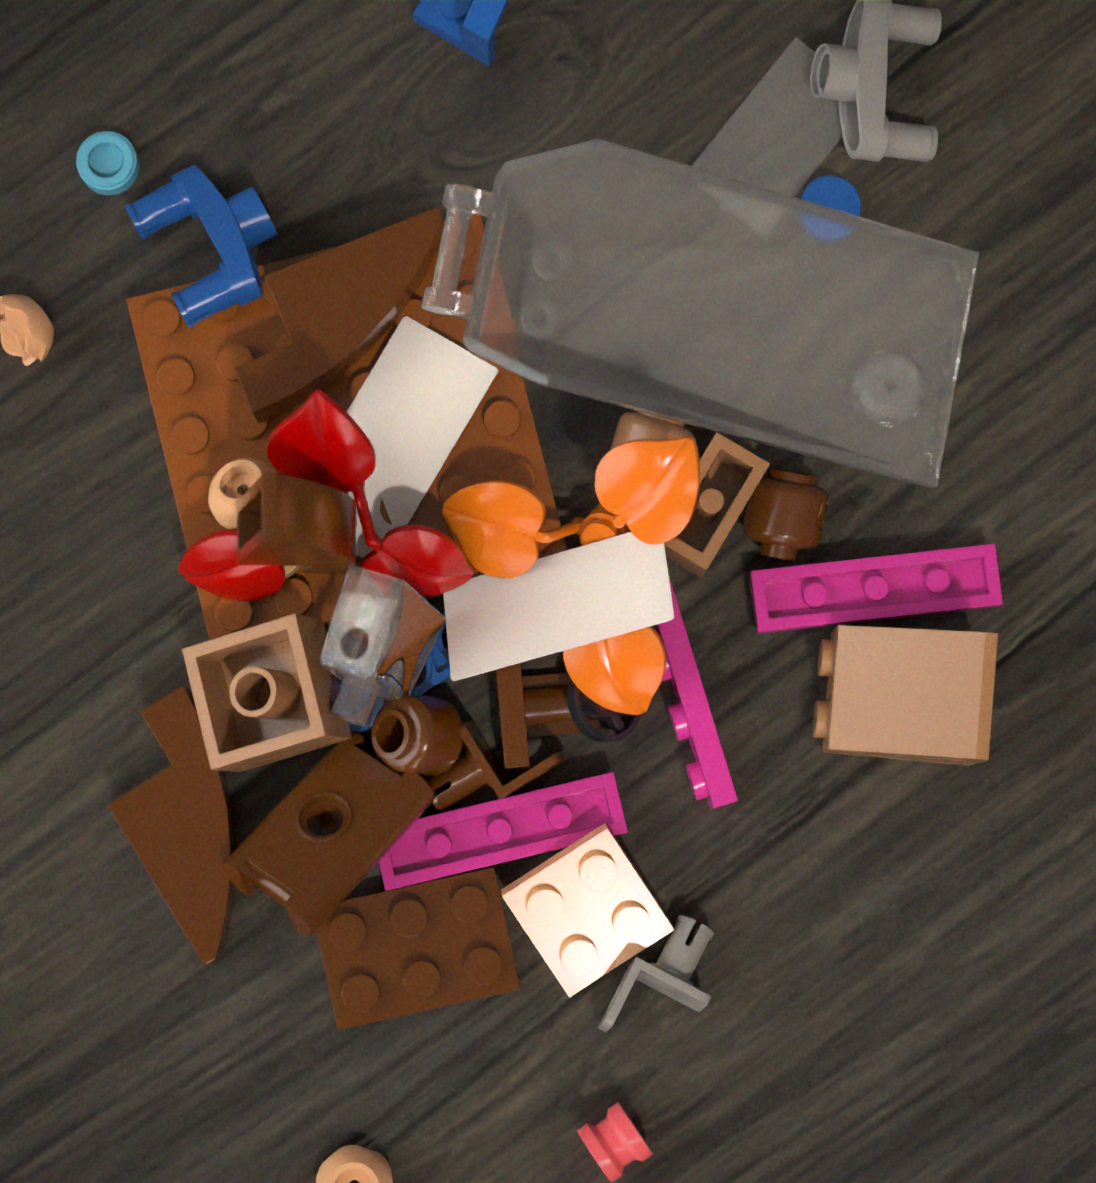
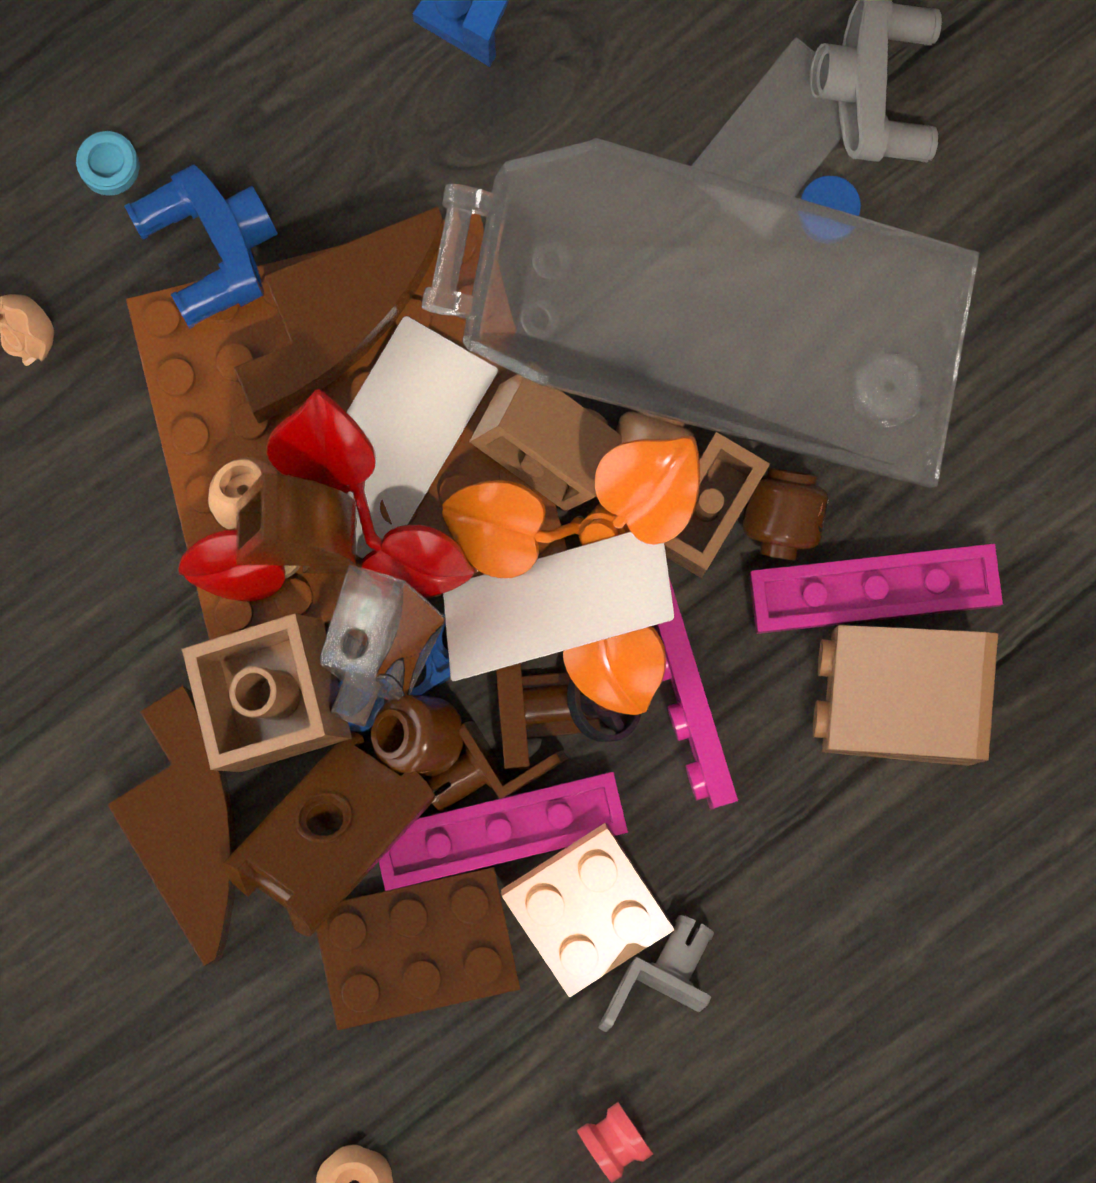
(545, 440): none -> medium nougat brick

